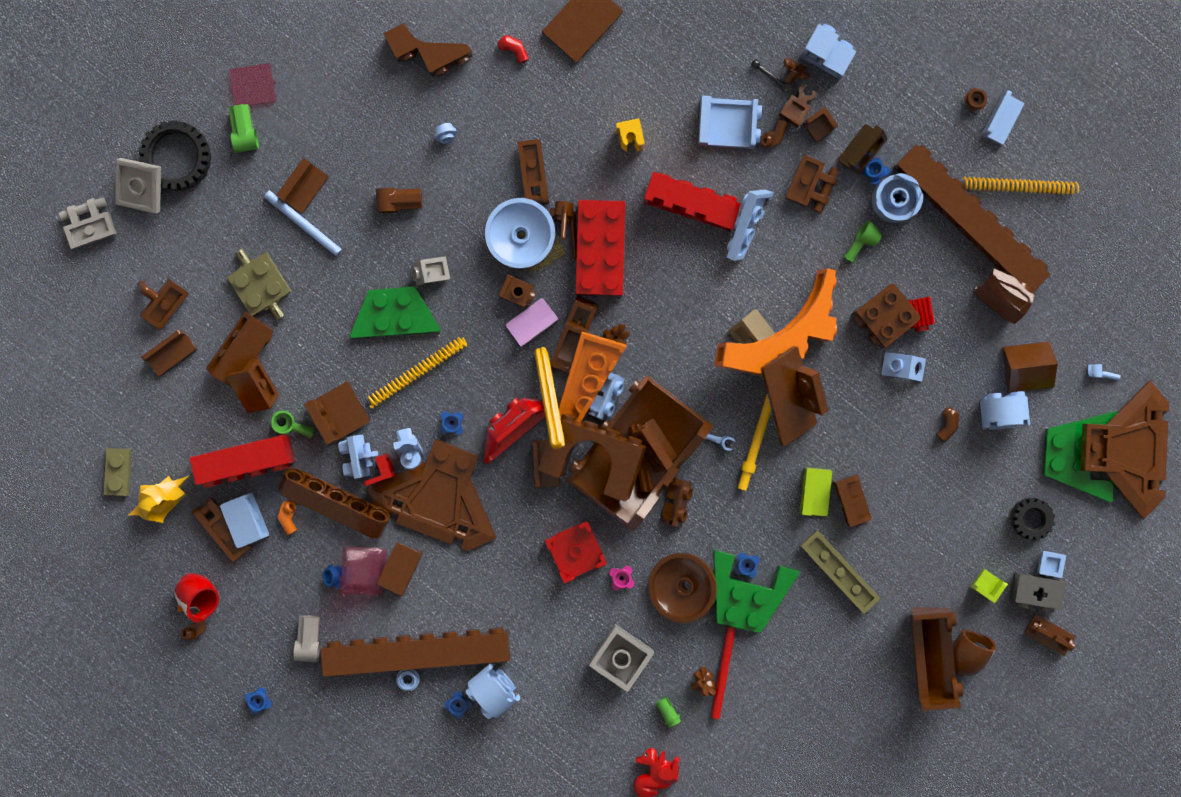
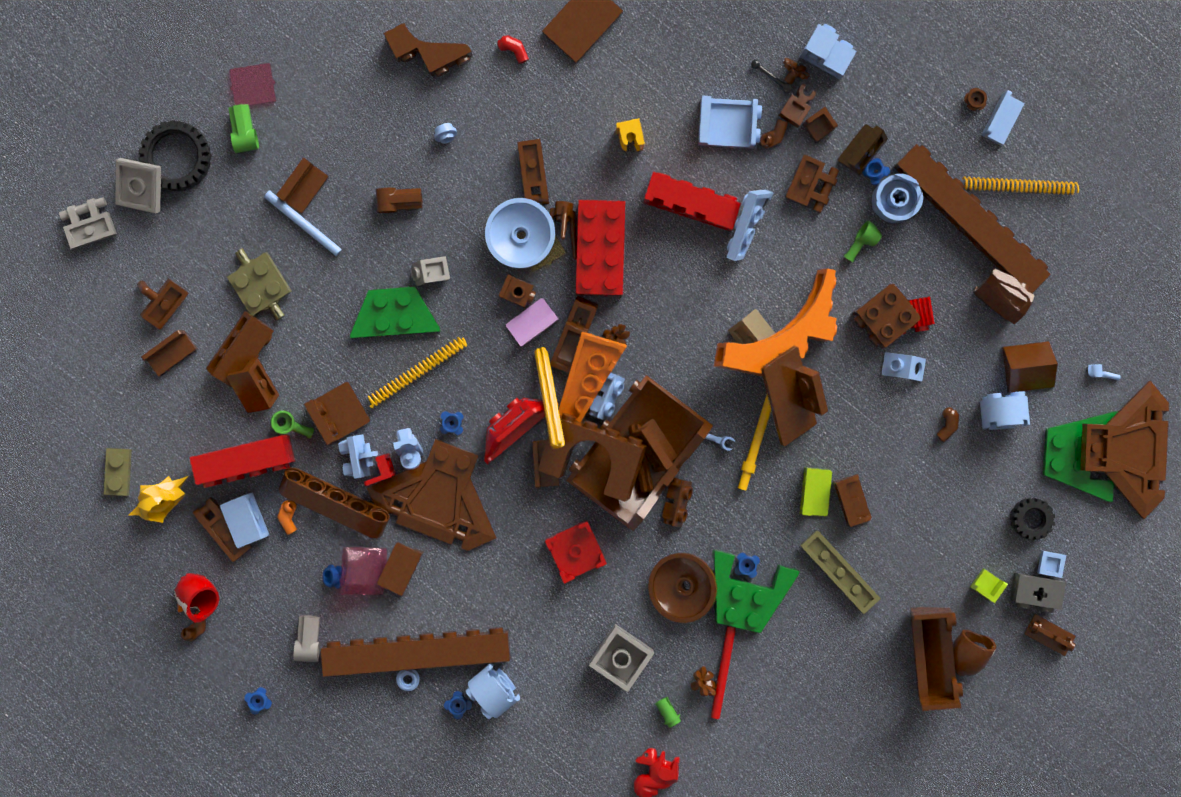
(626, 573): dark pink plate -> none

